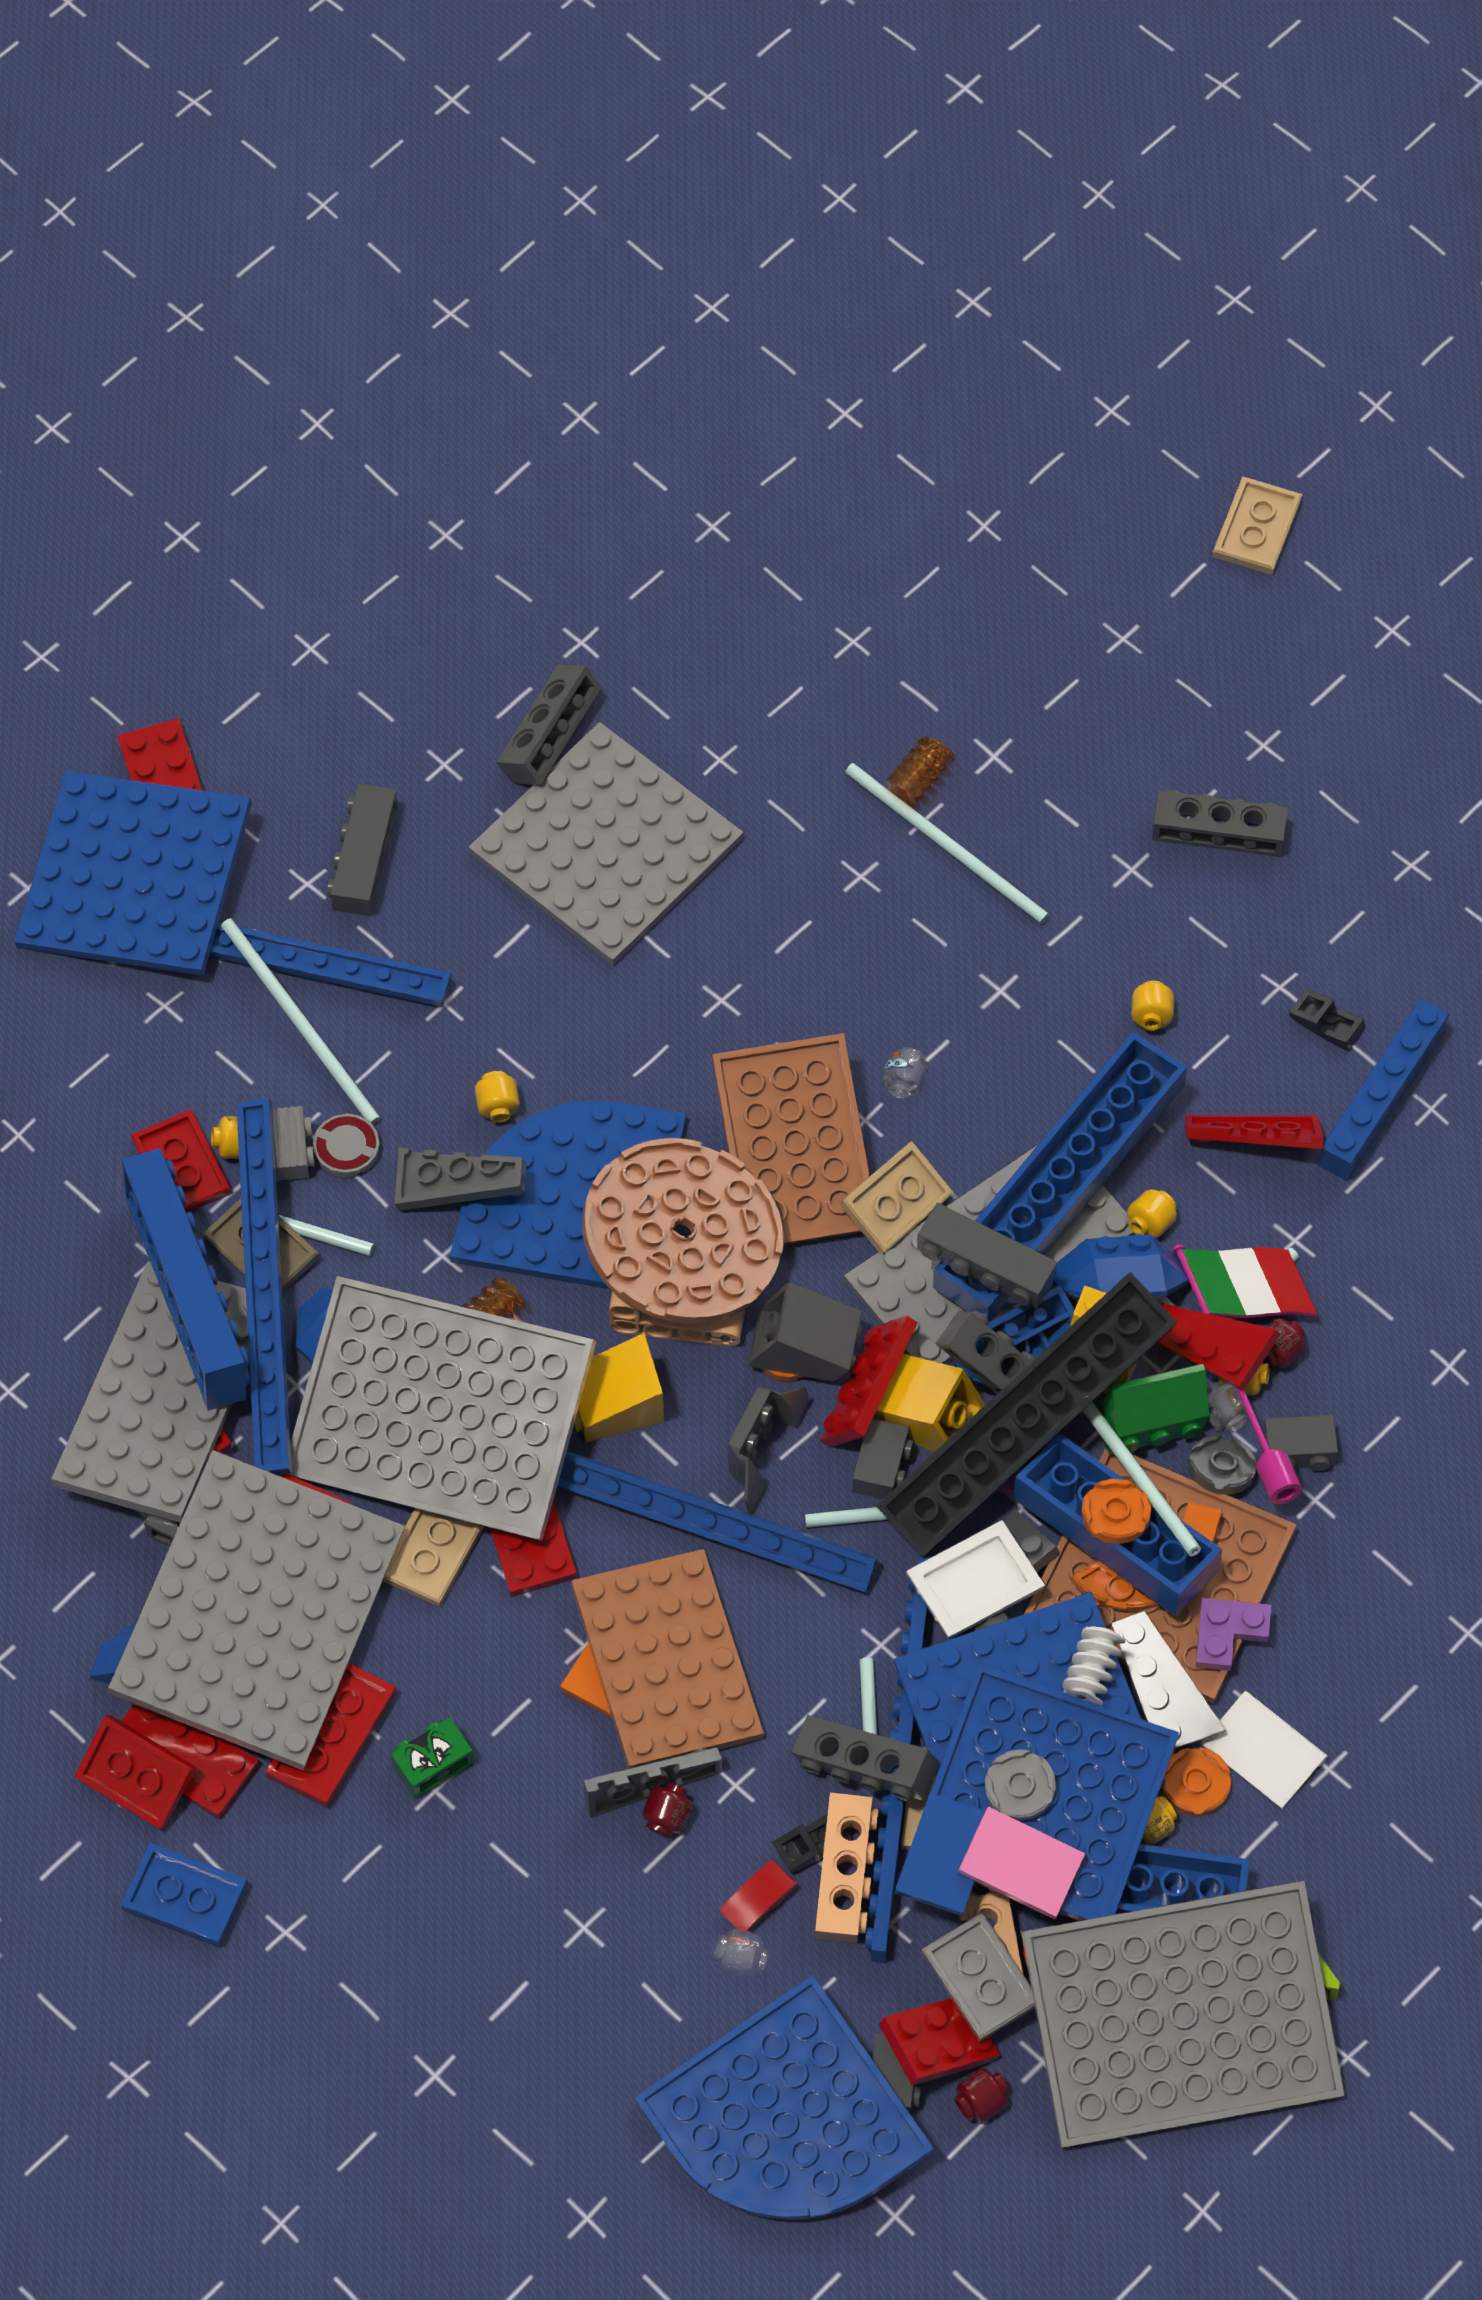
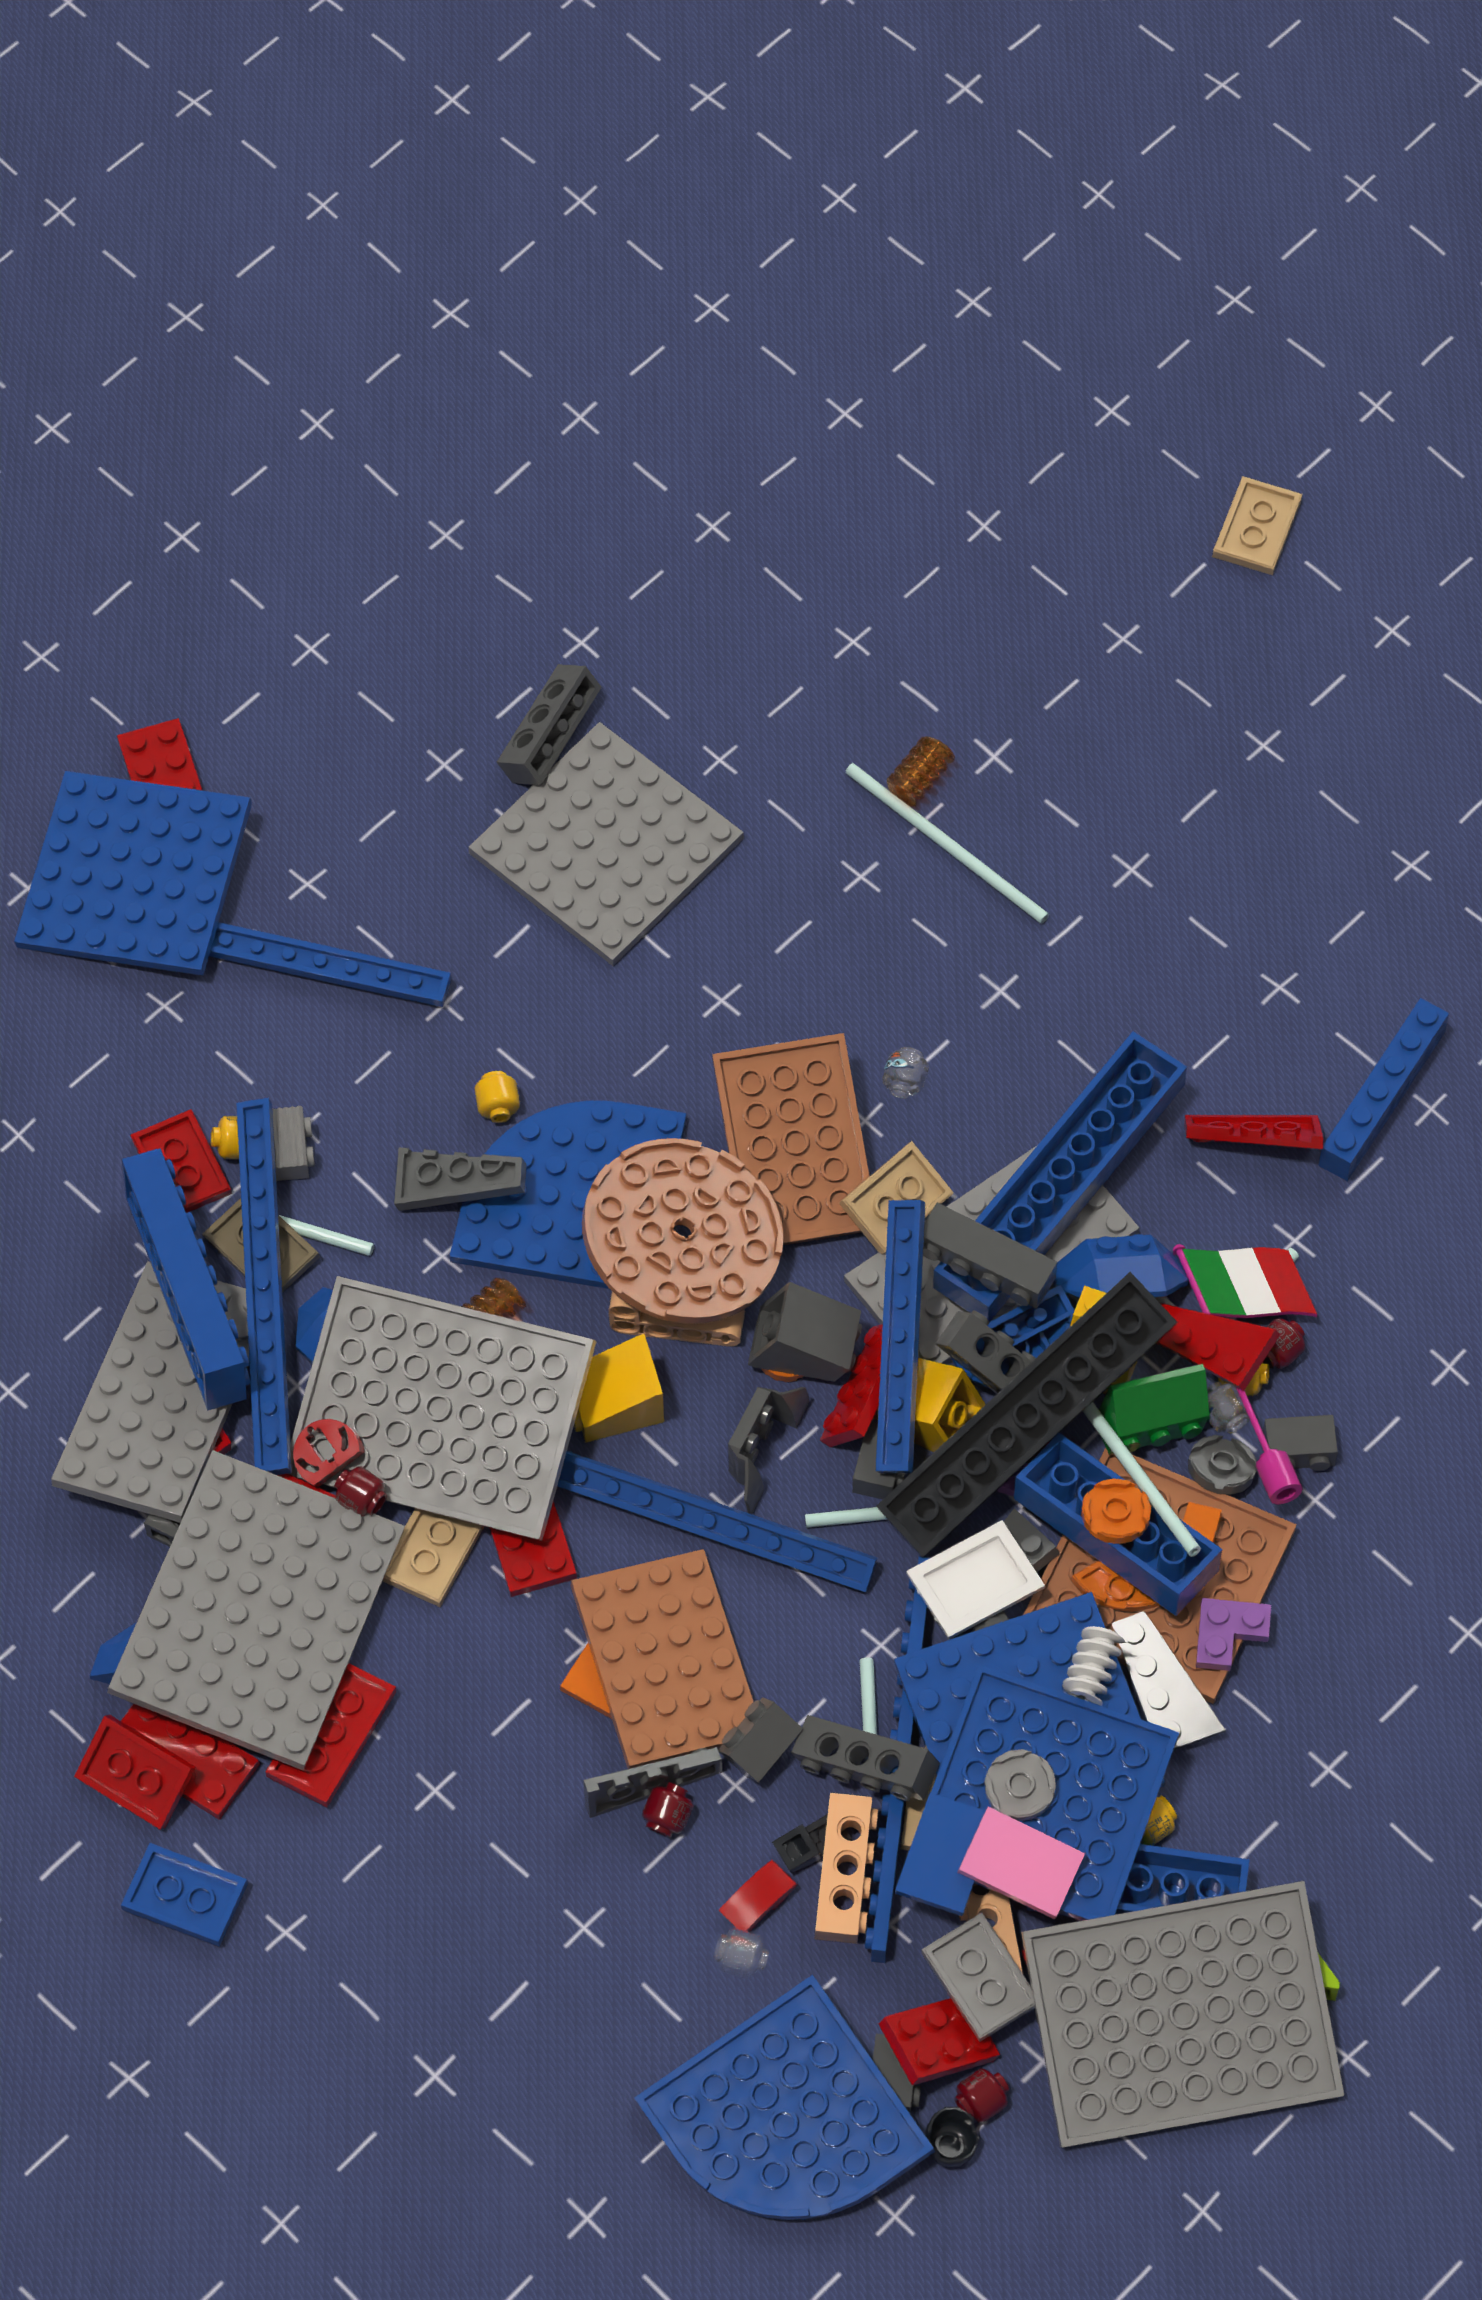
(300, 1021): light aqua piece -> none
(343, 1457): none -> red piece
(346, 1145): light grey tile -> none
(360, 1491): none -> dark red head
(363, 849): dark grey brick -> none
(432, 1757): green brick -> none
(759, 1739): none -> dark grey brick
(900, 1336): none -> blue plate
(952, 2136): none -> black hair
(1152, 1004): yellow head -> none
(1152, 1213): yellow head -> none
(1197, 1782): orange tile -> none
(1230, 835): dark grey brick -> none
(1265, 1750): white piece -> none
(1325, 1020): black slope -> none

